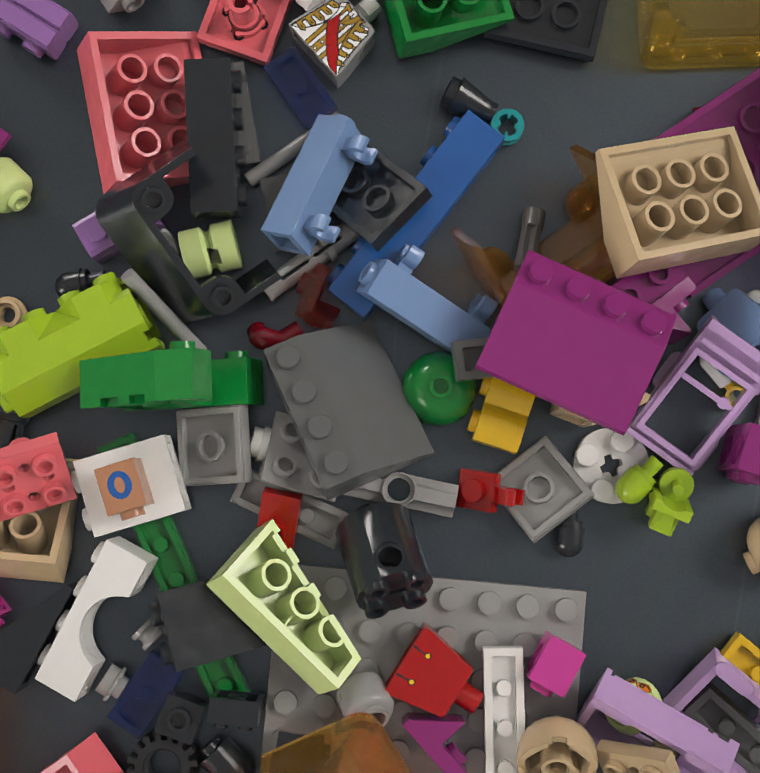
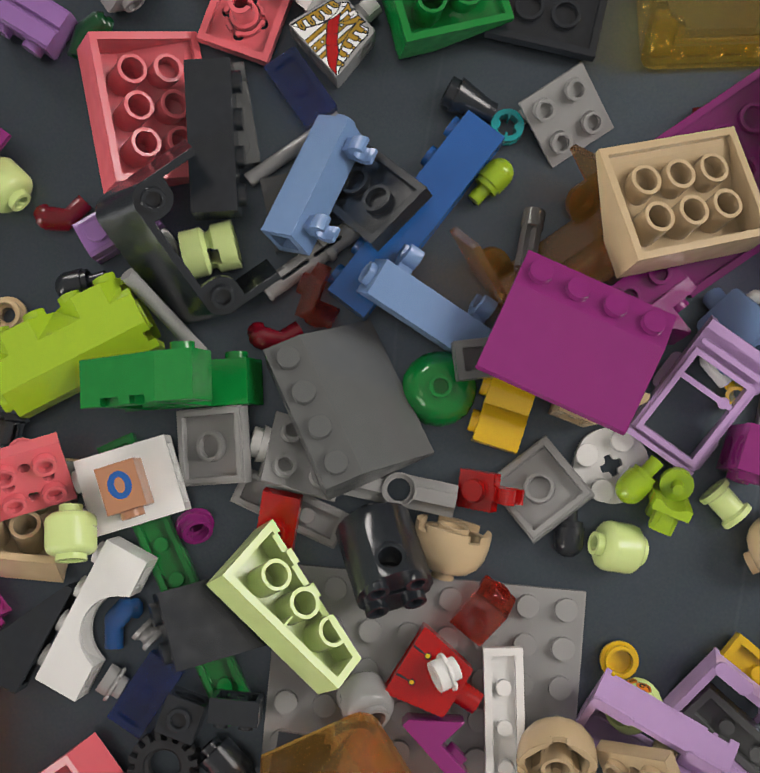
(61, 218): none -> dark red arm
(70, 534): none -> yellowish green head
(93, 22): none -> dark green arm
(117, 618): none -> blue arm
(195, 525): none -> magenta plate
(444, 672): none -> white plate
(451, 546): none -> tan cylinder
(484, 610): none -> clear red bracket
(492, 180): none -> lime cylinder
(553, 665): dark pink brick -> none
(565, 114): none -> light grey hinge
(618, 547): none -> yellowish green head
(620, 658): none -> yellow plate
(725, 503): none -> yellowish green bush

